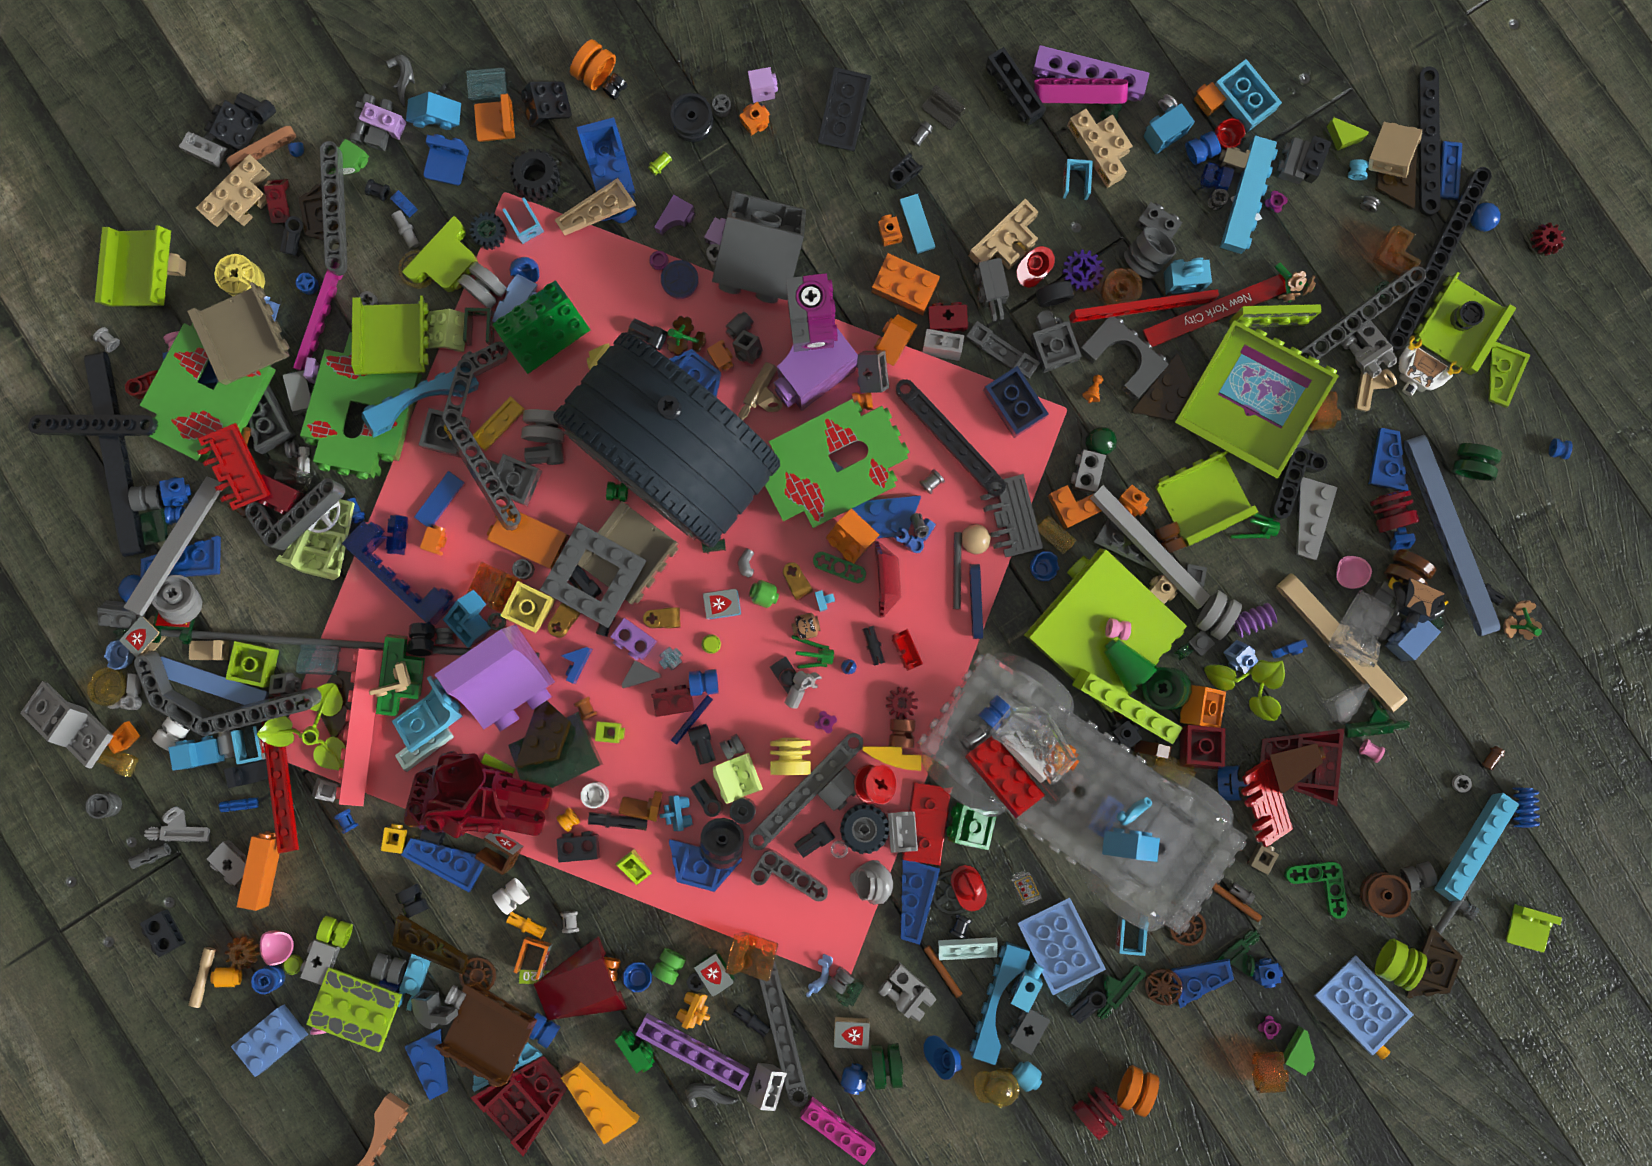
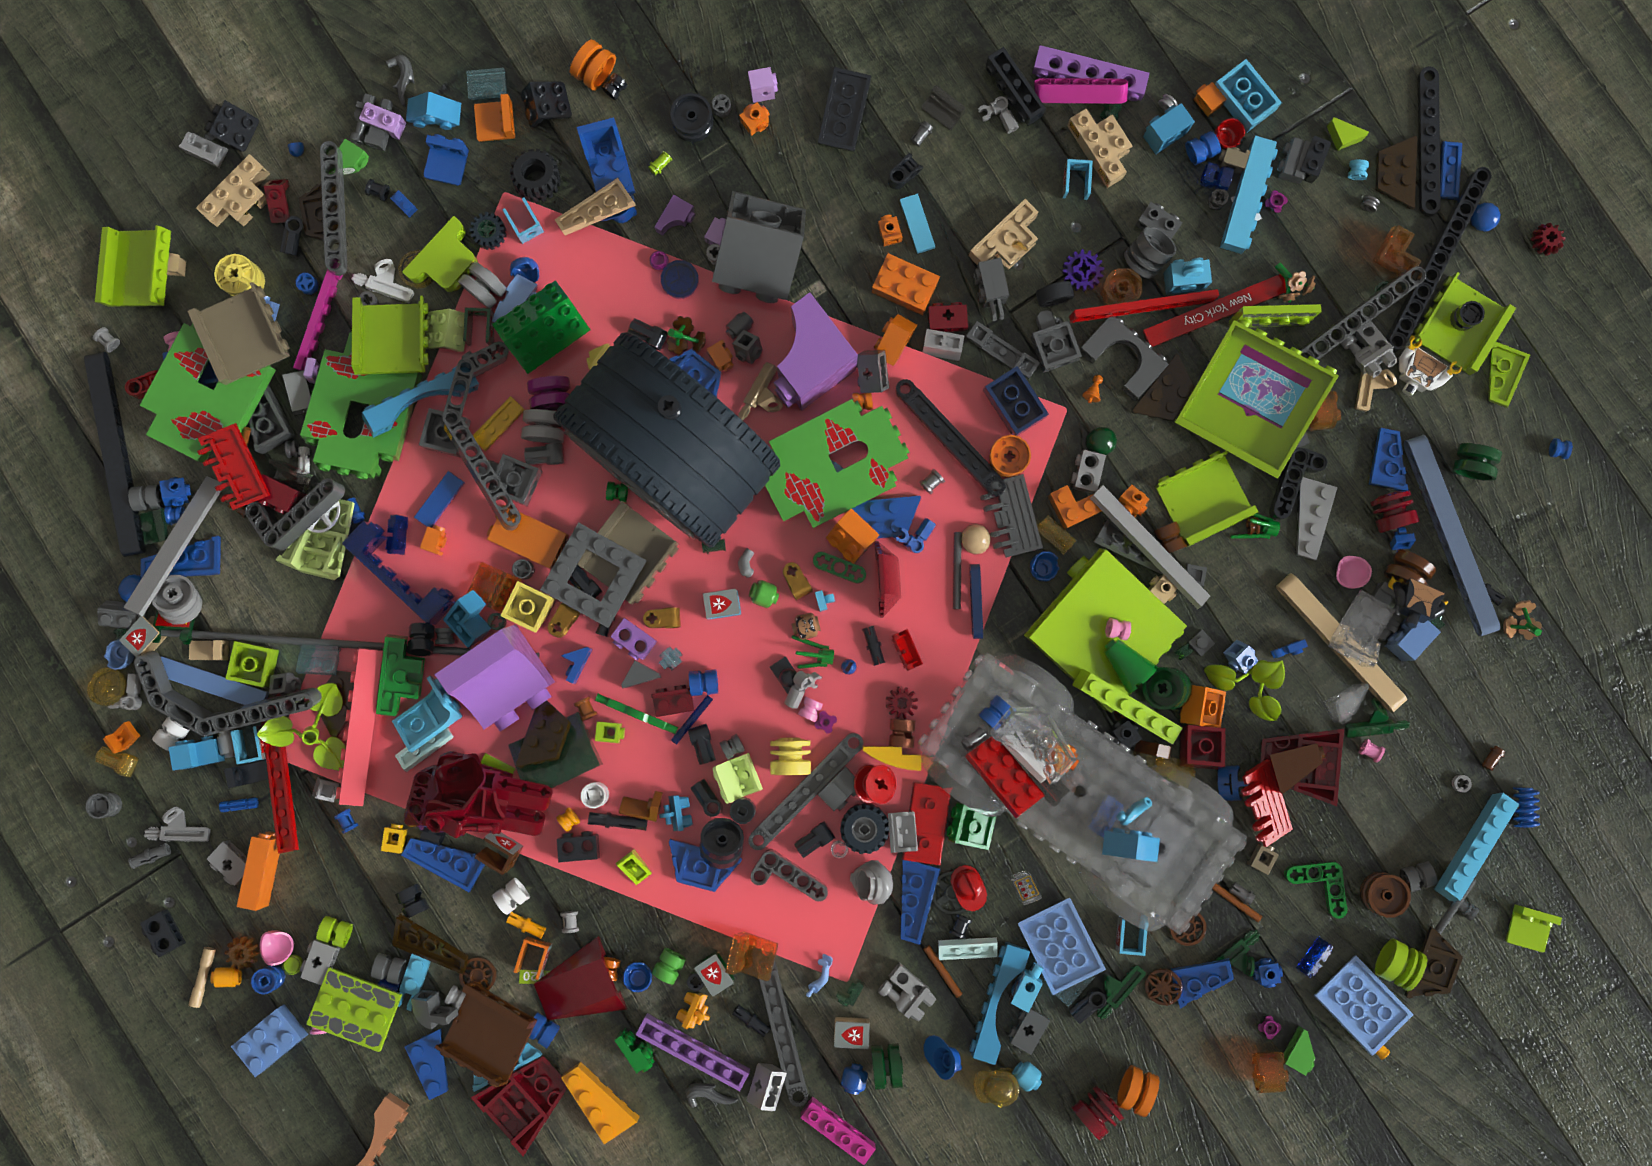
(66, 724): light grey bracket -> none
(93, 425): black plate -> none
(259, 111): black piece -> none
(263, 146): nougat beam -> none
(384, 283): none -> white piece
(401, 673): tan bracket -> none
(405, 229): light grey pin -> none
(548, 392): none -> magenta wheel
(636, 714): none -> green piece
(711, 644): lime piece -> none
(810, 709): none -> bright pink wheel
(811, 312): piece -> none
(844, 979): dark grey wheel -> none
(920, 529): dark grey pin -> none
(1000, 106): none -> light grey bar
(1018, 449): none -> orange wheel
(1035, 266): red piece -> none
(1218, 615): light grey wheel -> none
(1252, 527): none -> reddish brown bush
(1255, 618): medium lavender piece -> none
(1318, 951): none -> clear blue hinge
(1394, 149): tan panel -> none

